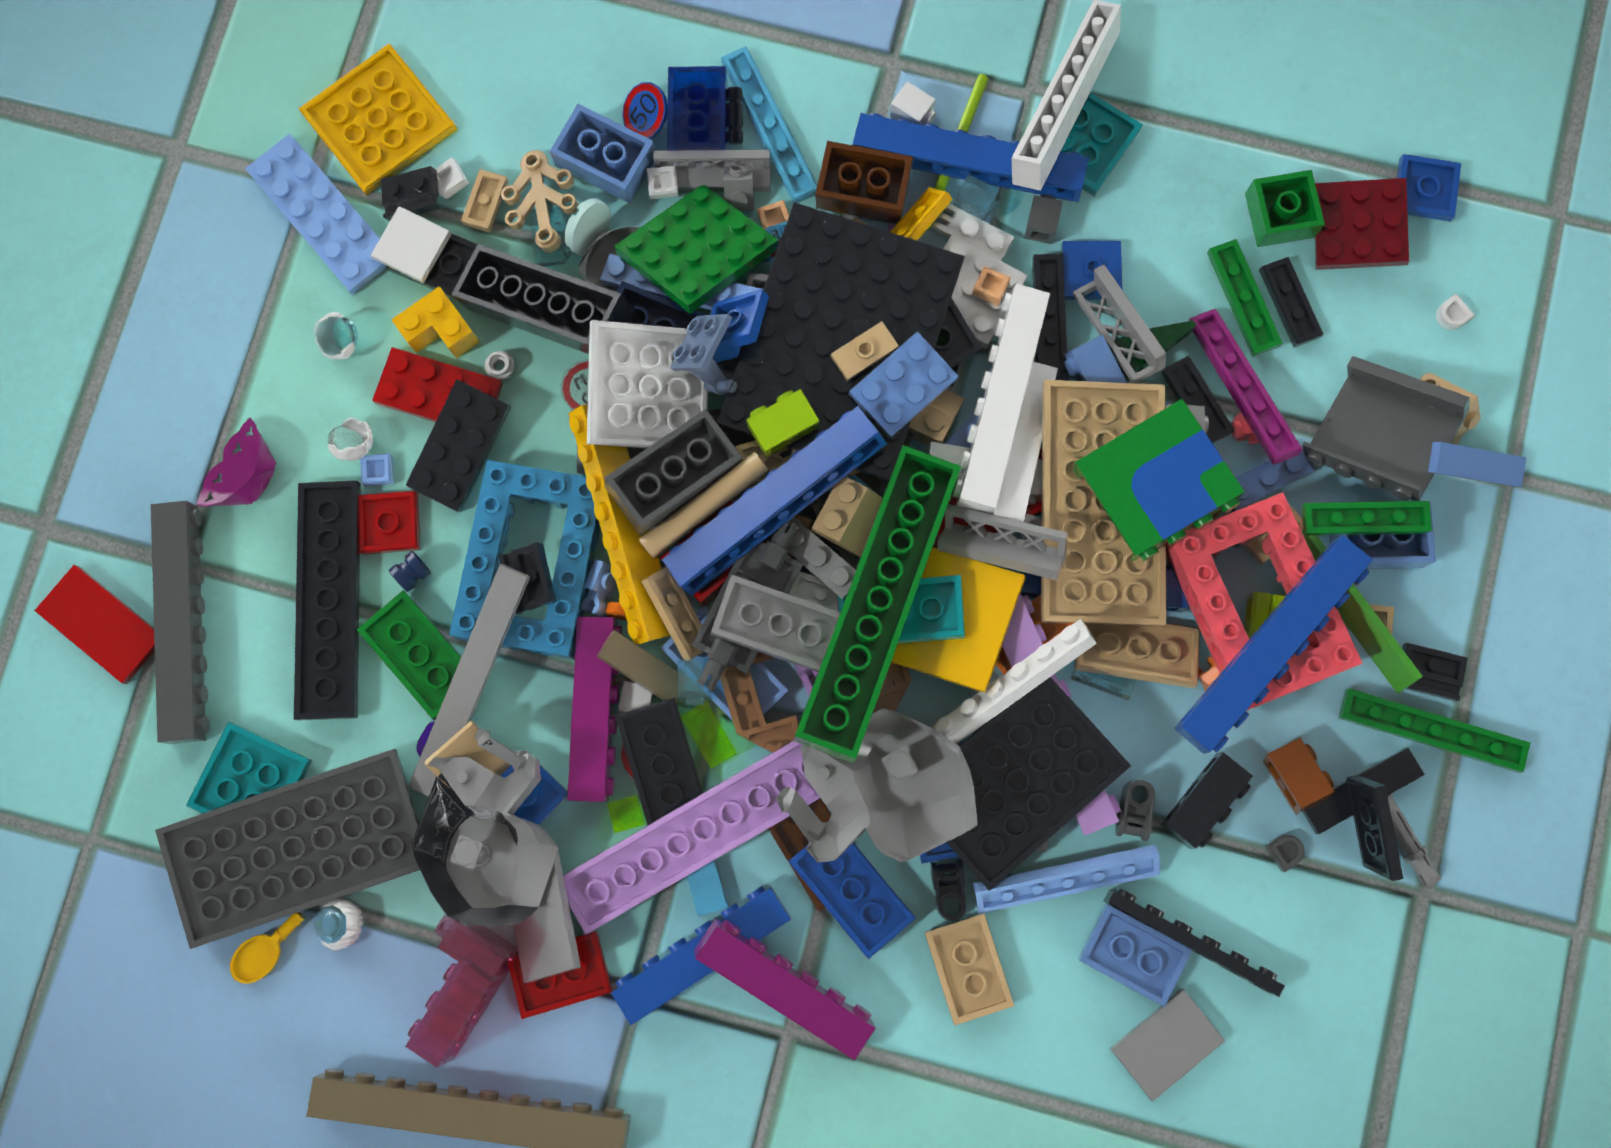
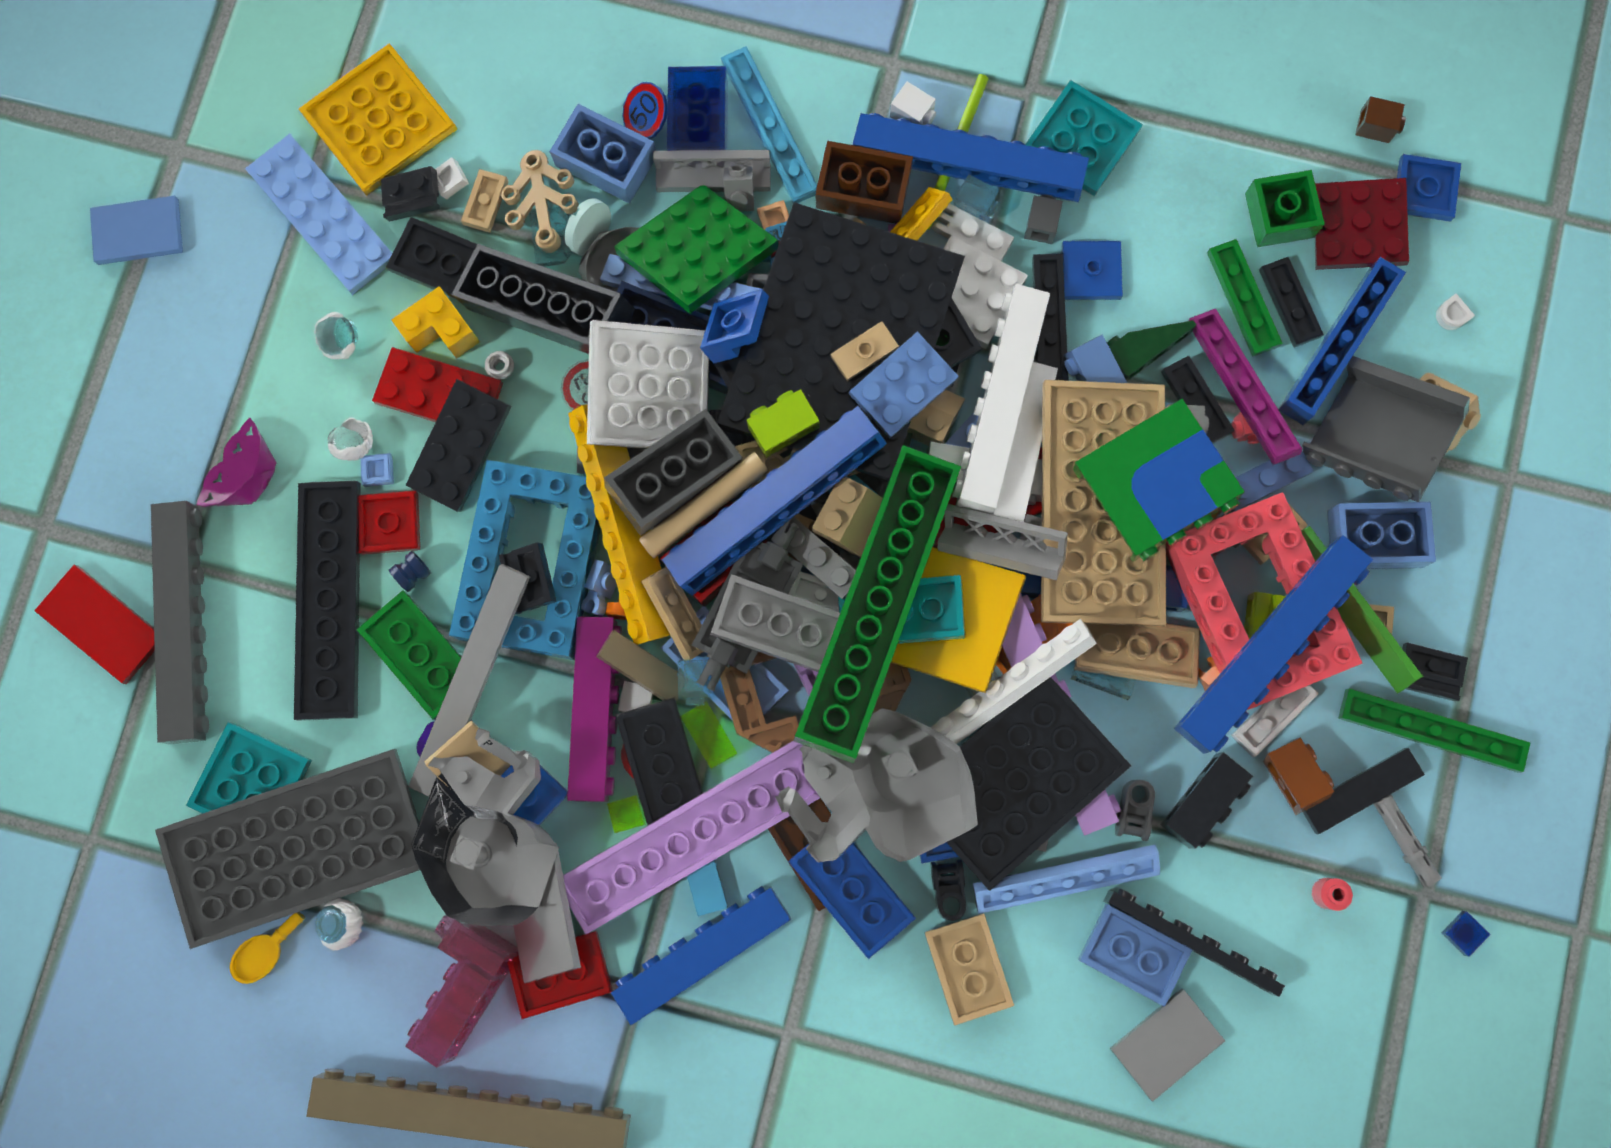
(136, 230): none -> medium blue tile
(411, 244): white tile -> none
(662, 182): white tile -> none
(698, 349): sand blue plate -> none
(734, 115): black axle -> none
(784, 988): magenta brick -> none
(991, 286): light nougat tile -> none
(1066, 95): white brick -> none
(1129, 319): light grey fence -> none
(1272, 719): none -> white tile
(1286, 851): dark grey tile -> none
(1323, 890): none -> coral brick
(1341, 341): none -> blue brick
(1366, 518): green plate -> none
(1374, 827): black tile -> none
(1380, 119): none -> reddish brown brick
(1465, 933): none -> clear blue plate
(1477, 464): medium blue tile -> none

